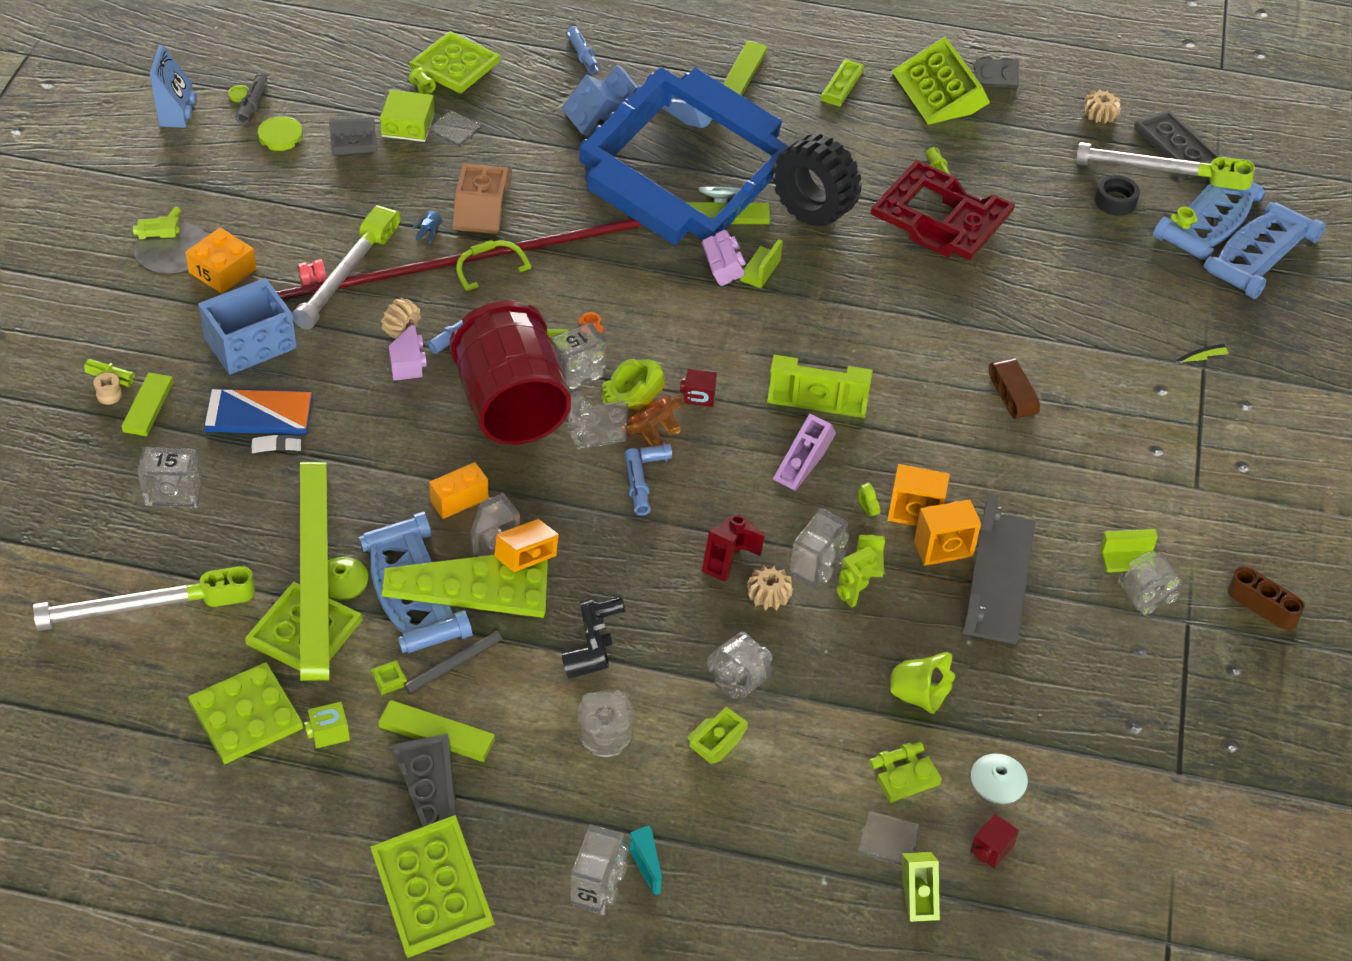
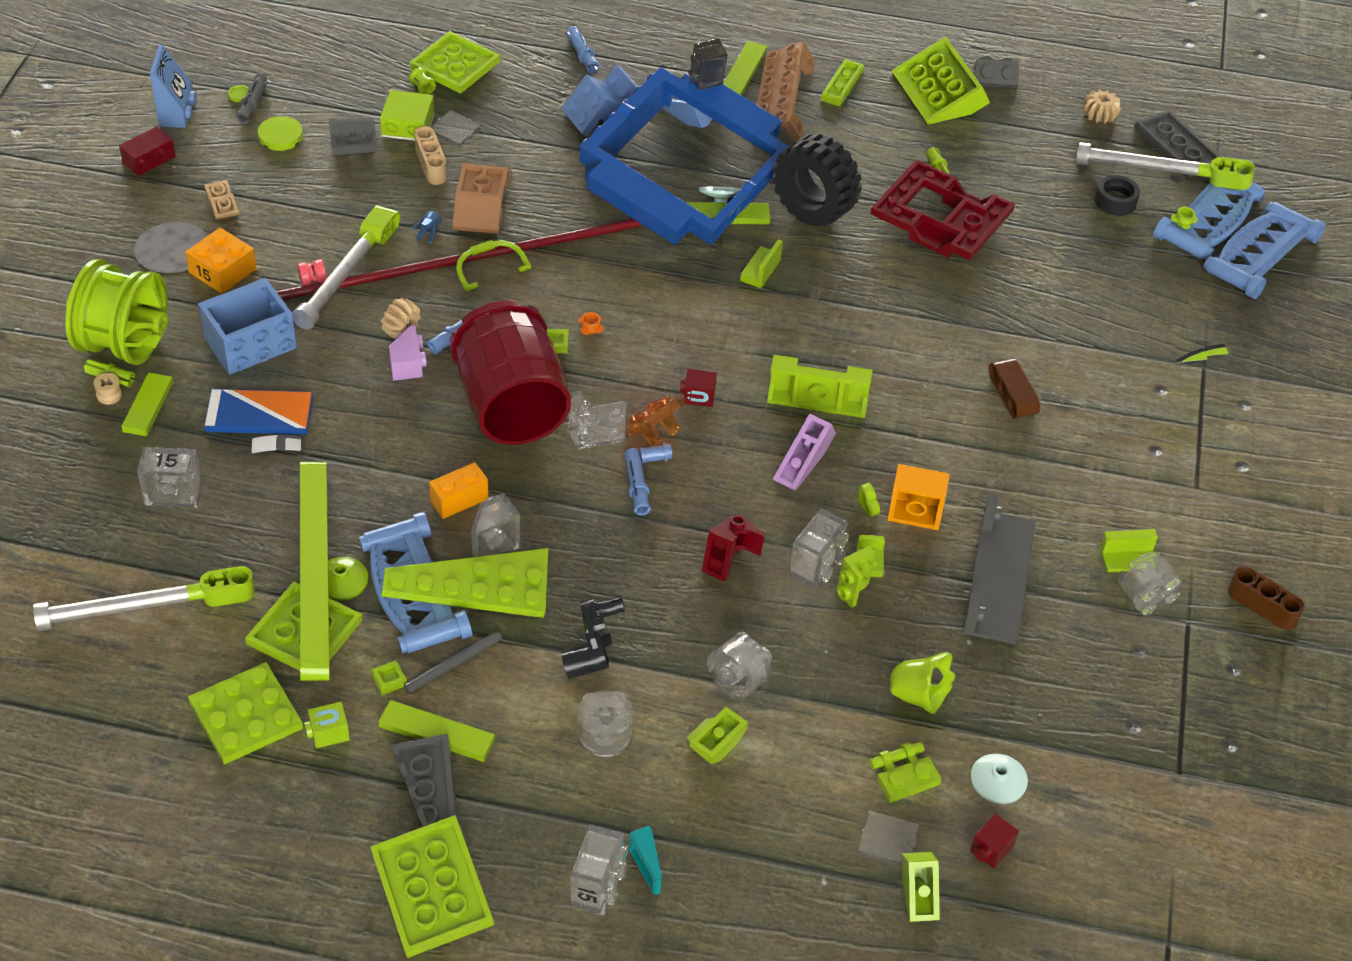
(116, 311): none -> lime wheel
(147, 151): none -> dark red brick
(162, 226): lime piece -> none
(221, 199): none -> tan slope
(430, 155): none -> tan beam
(526, 545): light orange brick -> none
(581, 355): clear brick -> none
(643, 380): lime helmet -> none
(708, 64): none -> clear smoke brick
(723, 257): lavender brick -> none
(769, 587): tan gear -> none
(781, 82): none -> medium nougat bracket
(947, 532): light orange brick -> none

